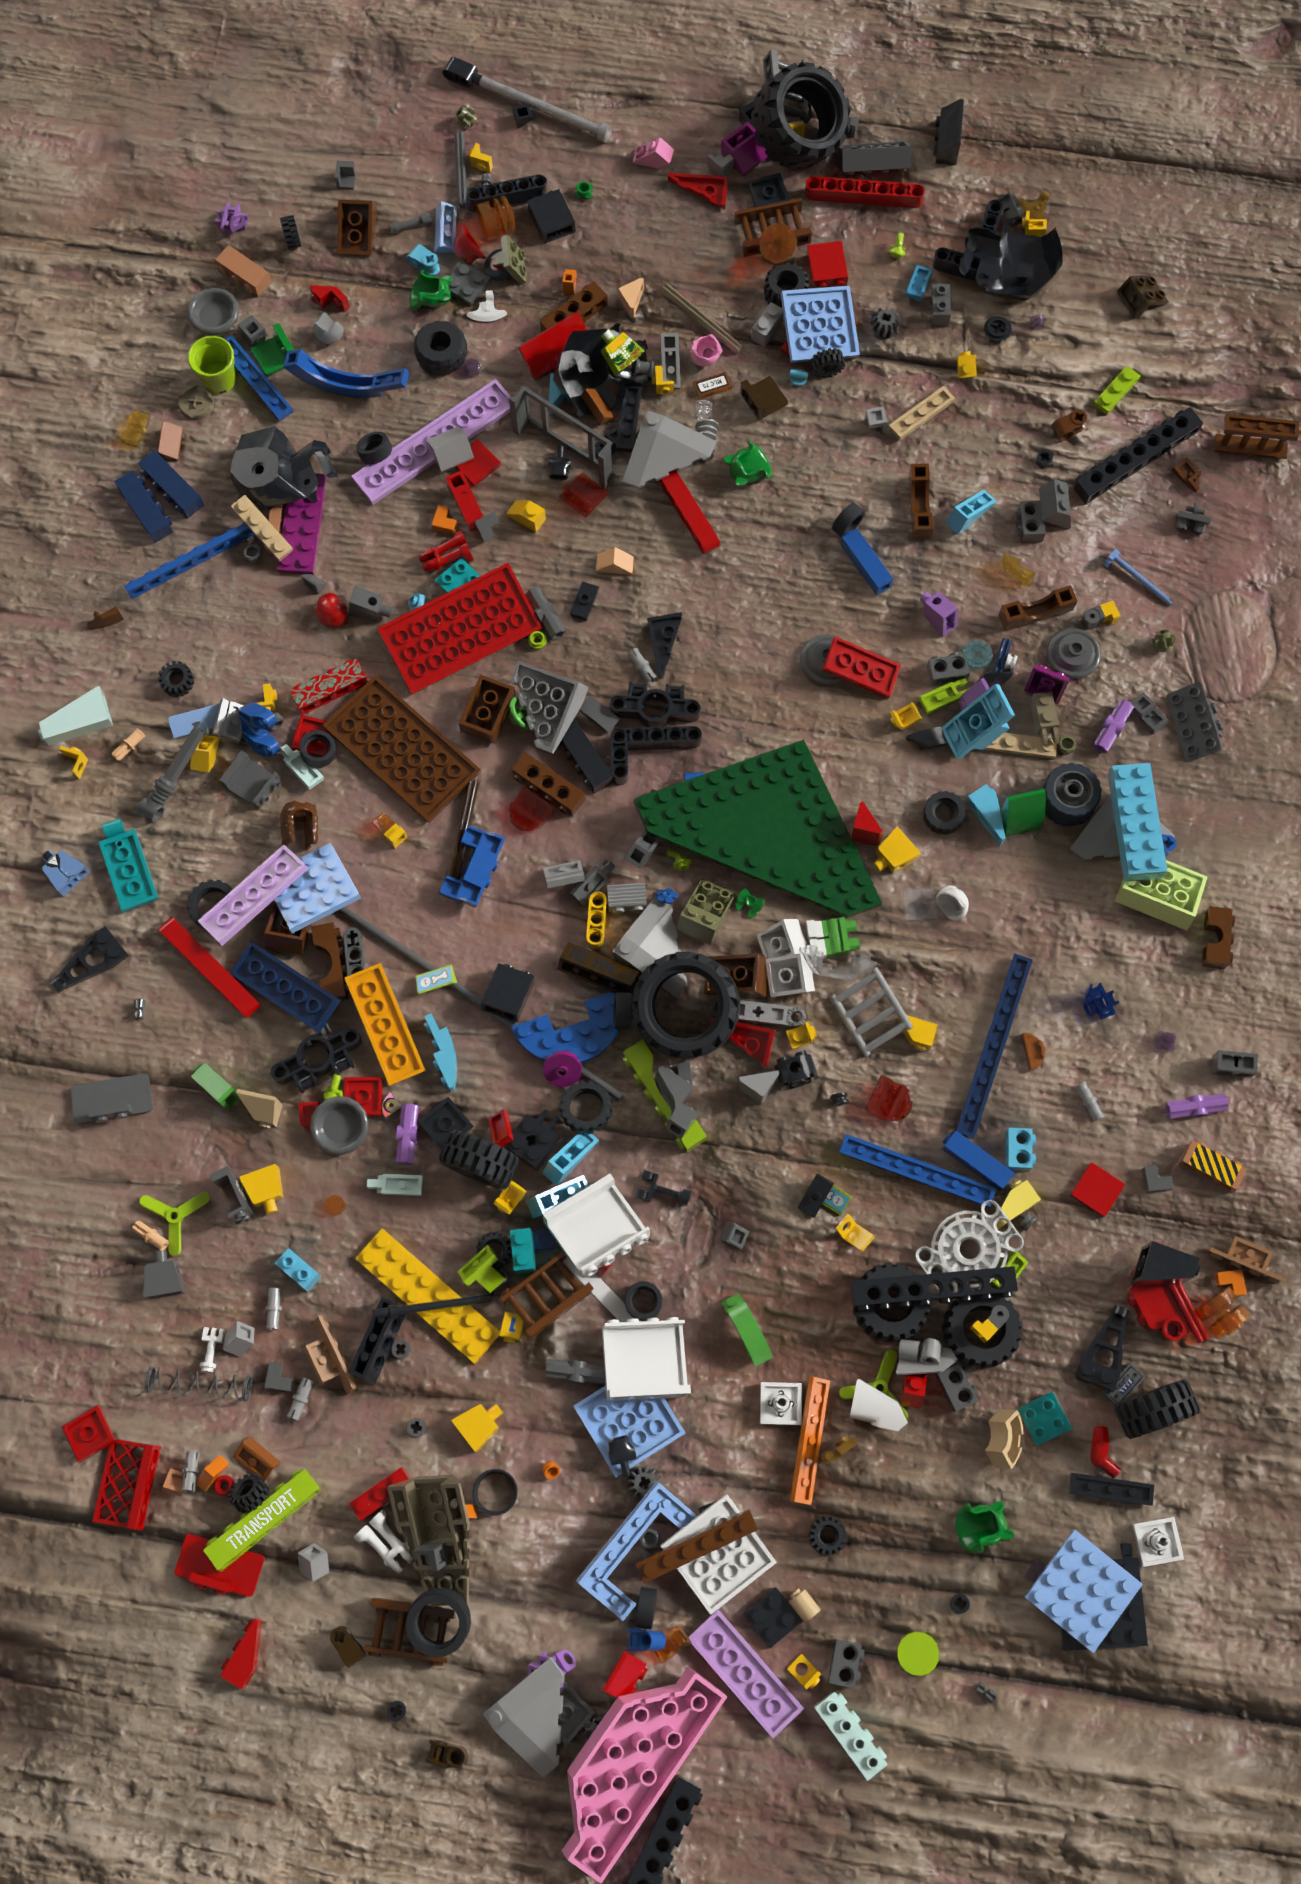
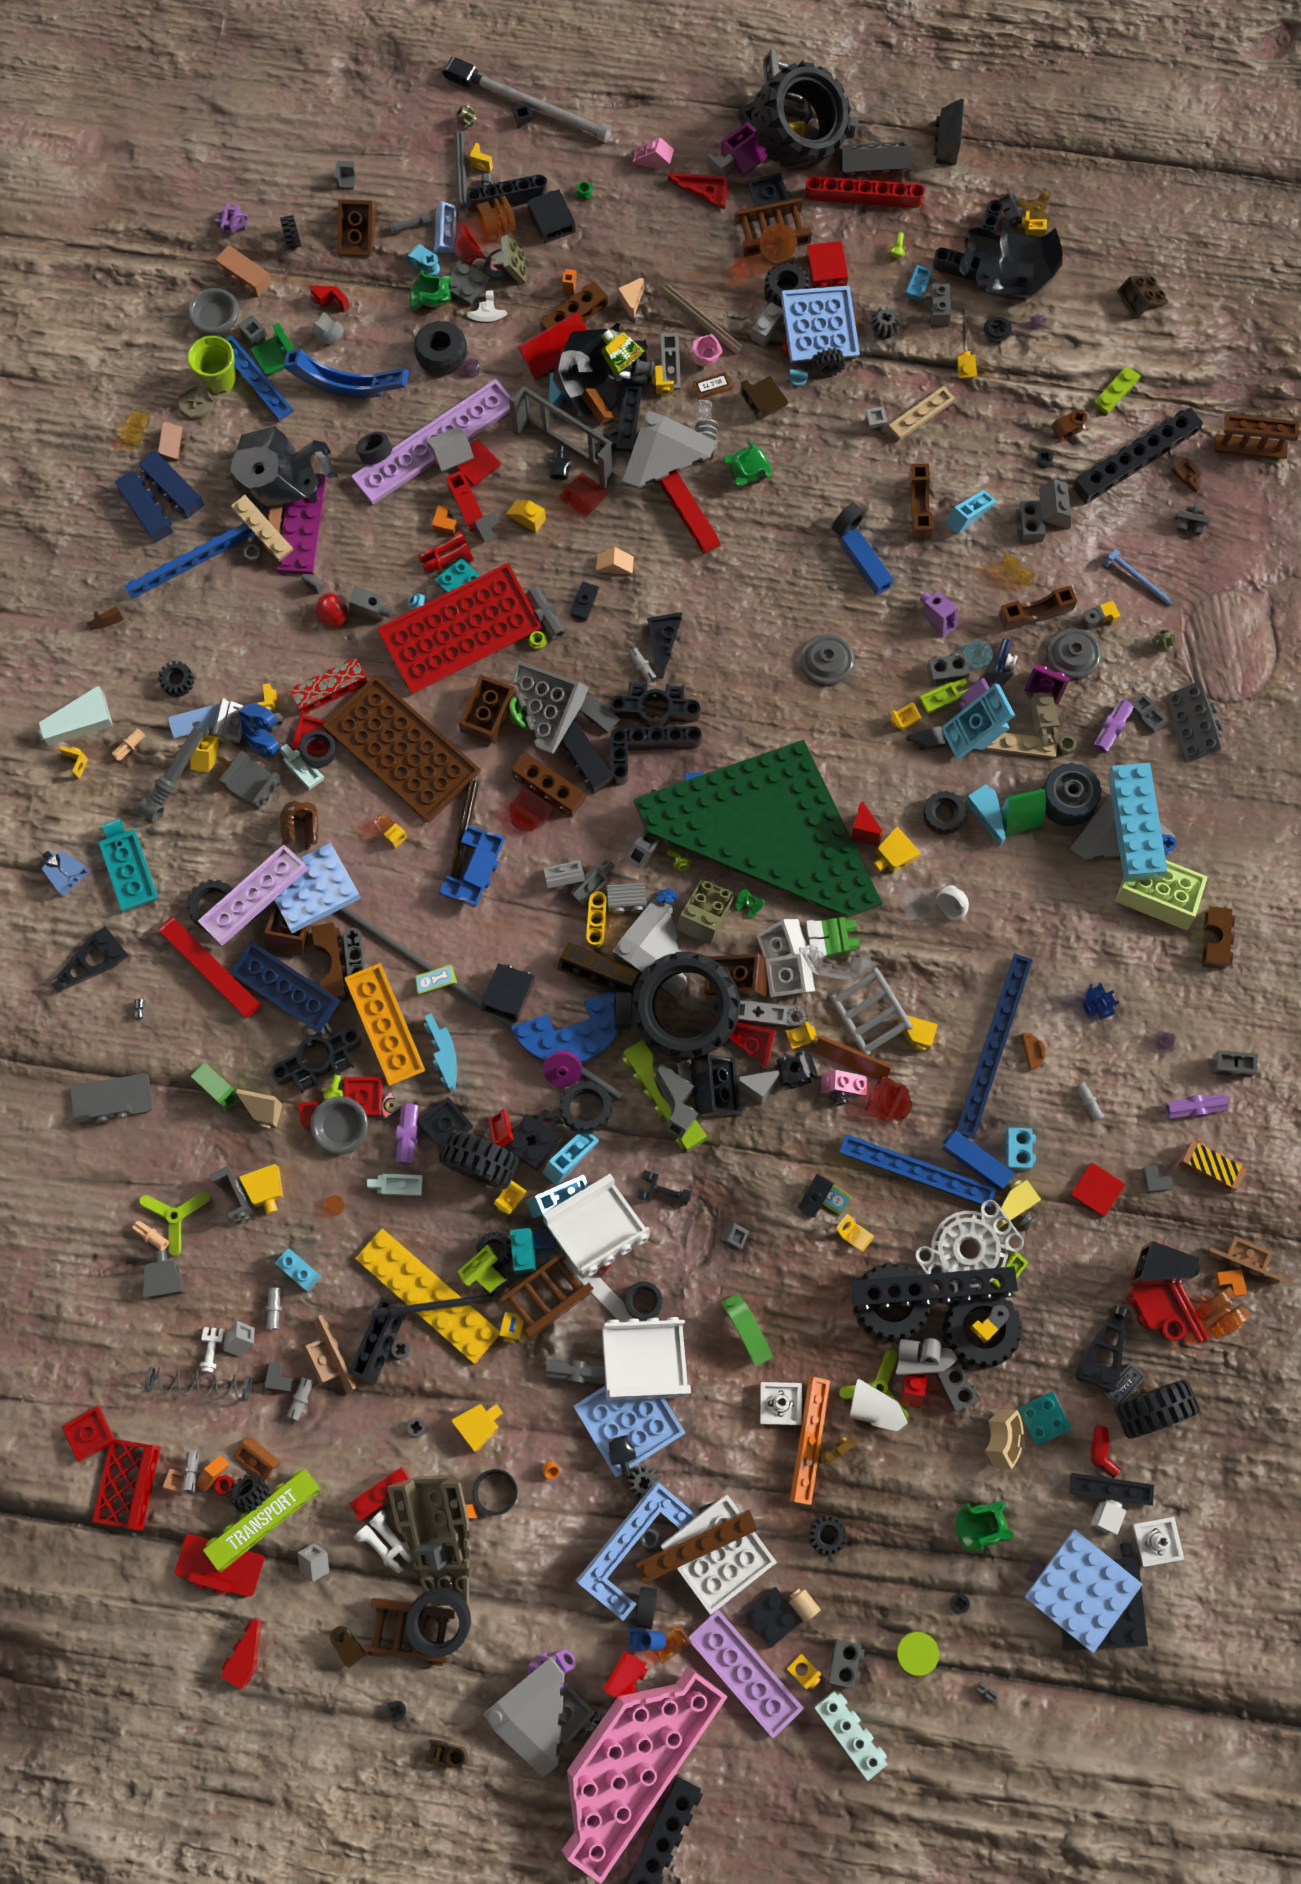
(715, 1086): none -> black slope
(844, 1082): none -> bright pink bracket
(851, 1058): none -> dark orange slope
(861, 667): red tile -> none
(1108, 1517): none -> white brick

